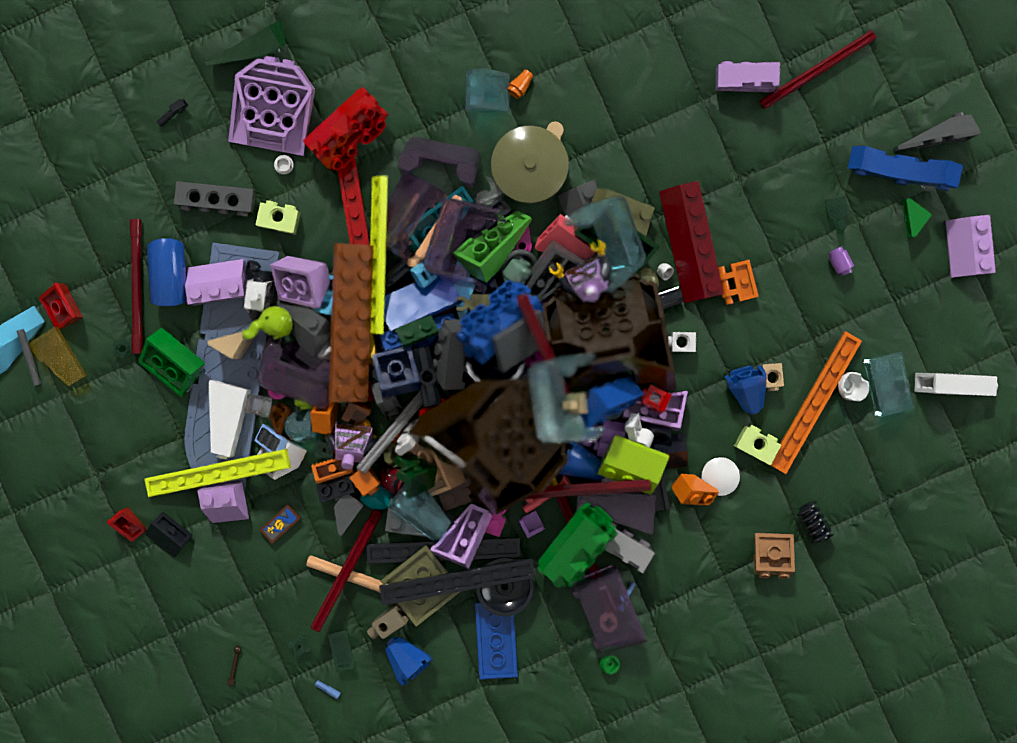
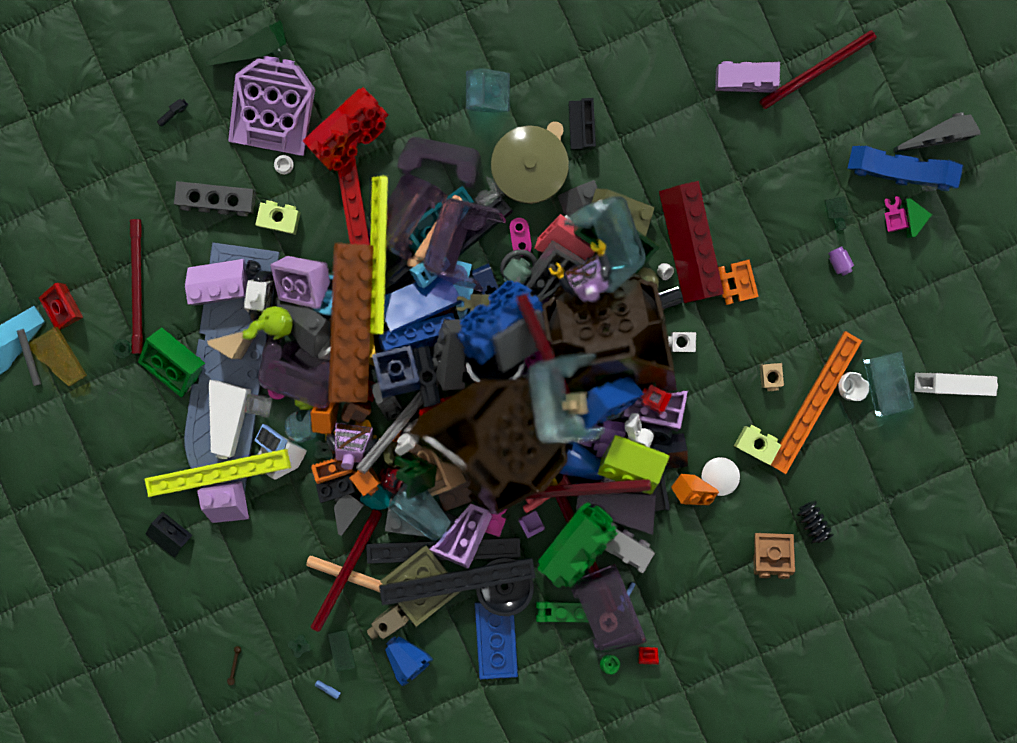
(127, 524): red slope -> none
(166, 272): blue brick -> none
(278, 416): reddish brown piece -> none
(280, 523): tile -> none
(416, 331): dark green plate -> none
(490, 250): bright green wedge -> none
(520, 84): orange cone -> none
(560, 612): none -> green plate
(582, 124): none -> black piece
(648, 655): none -> red slope
(748, 387): blue cone -> none
(896, 218): none -> dark pink plate
(970, 246): lavender slope -> none

